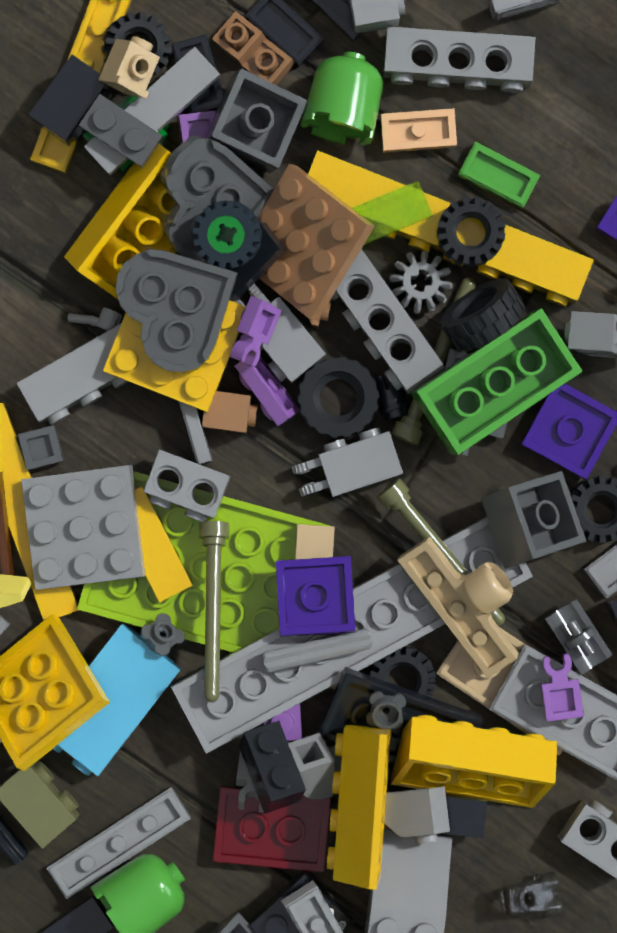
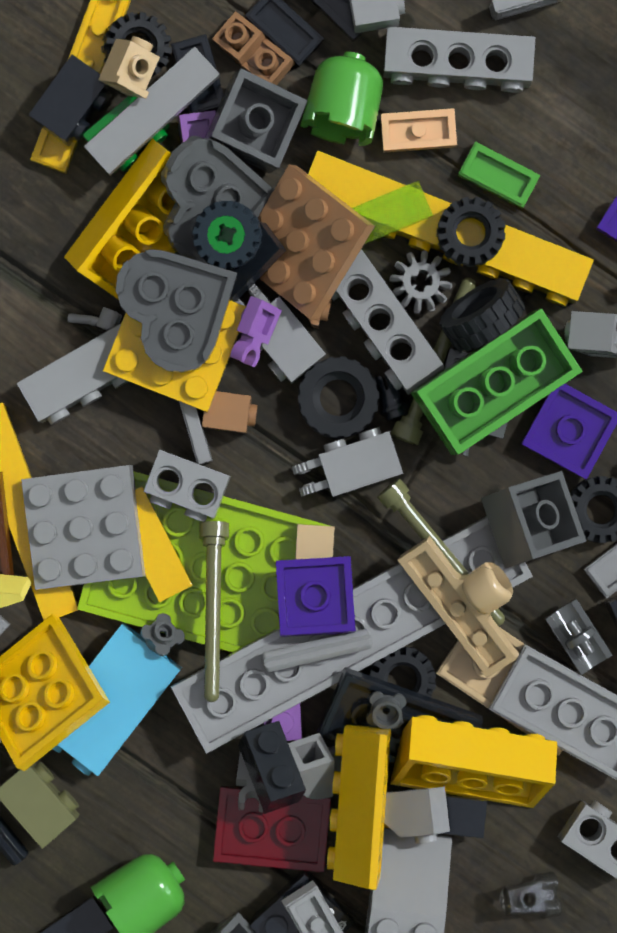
(41, 447): dark grey plate -> none
(118, 842): light grey tile -> none
(120, 131): dark grey plate -> none
(274, 398): medium lavender plate -> none
(561, 696): medium lavender plate -> none

